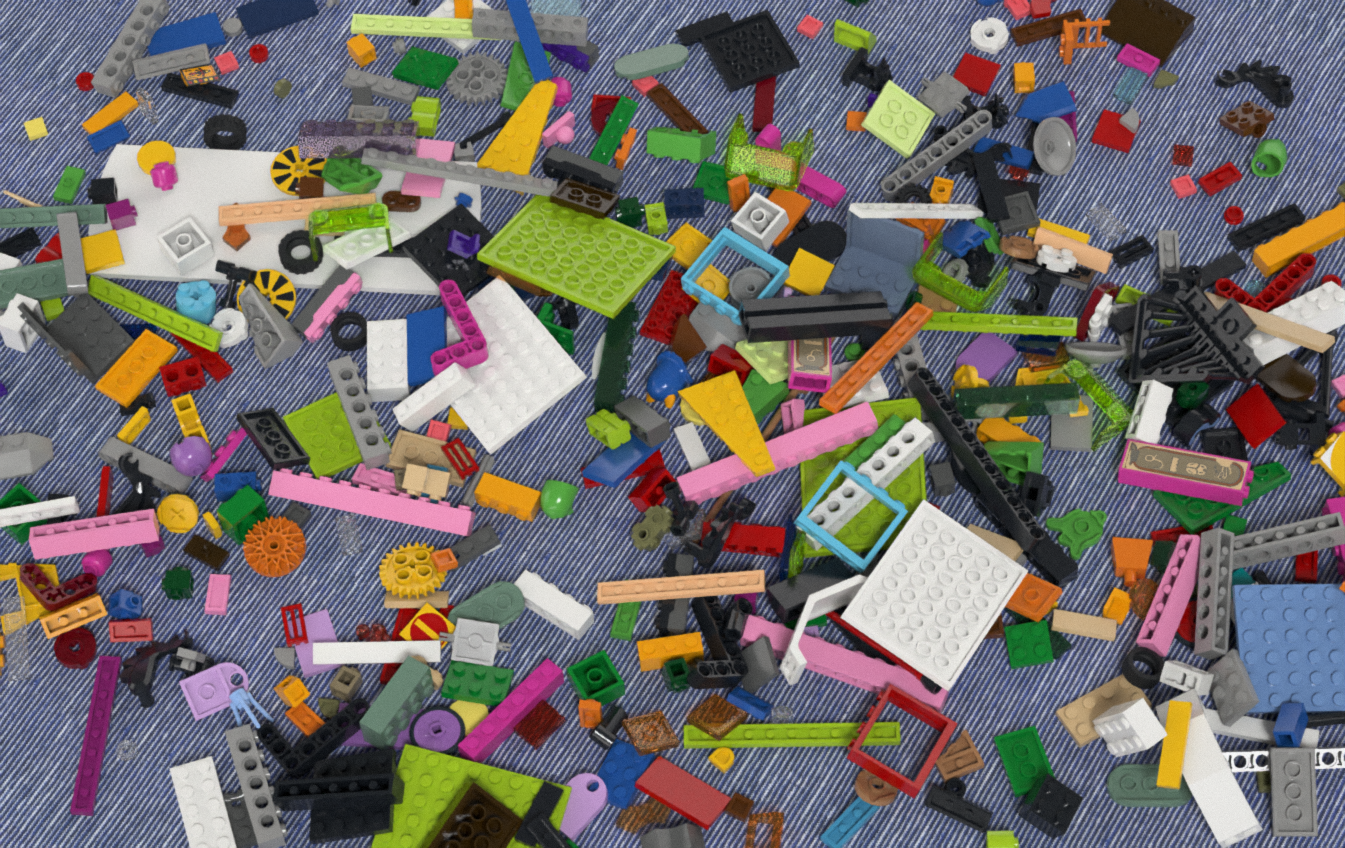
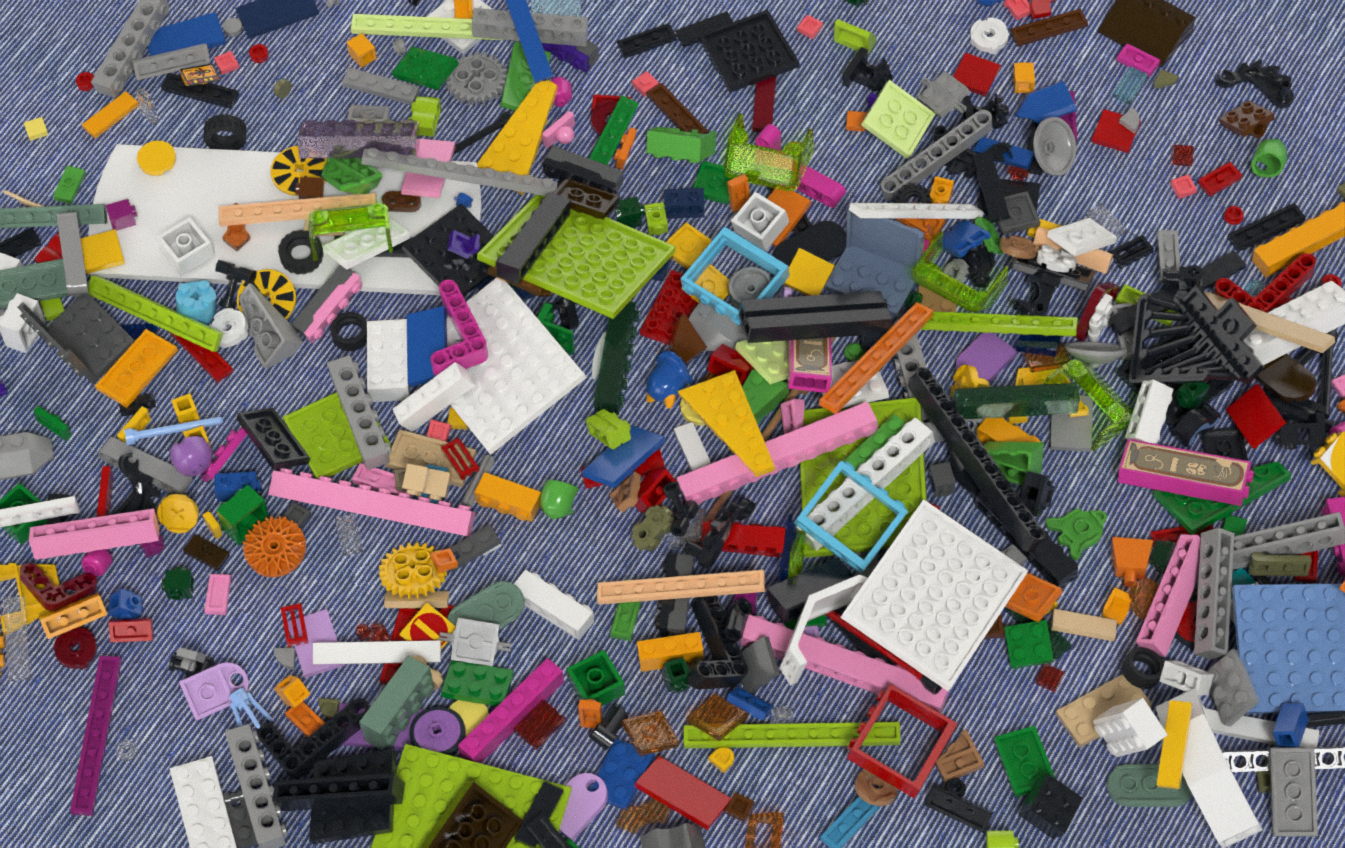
(52, 423): none -> green plate
(103, 191): black brick -> none
(108, 137): blue tile -> none
(133, 435): none -> light blue piece
(141, 669): black animal -> none
(164, 175): dark pink head -> none
(182, 373): red brick -> none
(339, 684): dark tan brick -> none
(362, 96): dark grey brick -> none
(465, 155): light grey tile -> none
(533, 238): none -> black brick
(626, 493): none -> medium nougat wing
(644, 421): dark grey brick -> none
(646, 40): none -> black tile
(651, 61): sand green tile -> none
(1005, 545): tan tile -> none
(1050, 677): none -> clear red plate
(1069, 37): orange plate -> none
(1082, 236): none -> white tile
(1279, 565): none -> olive plate

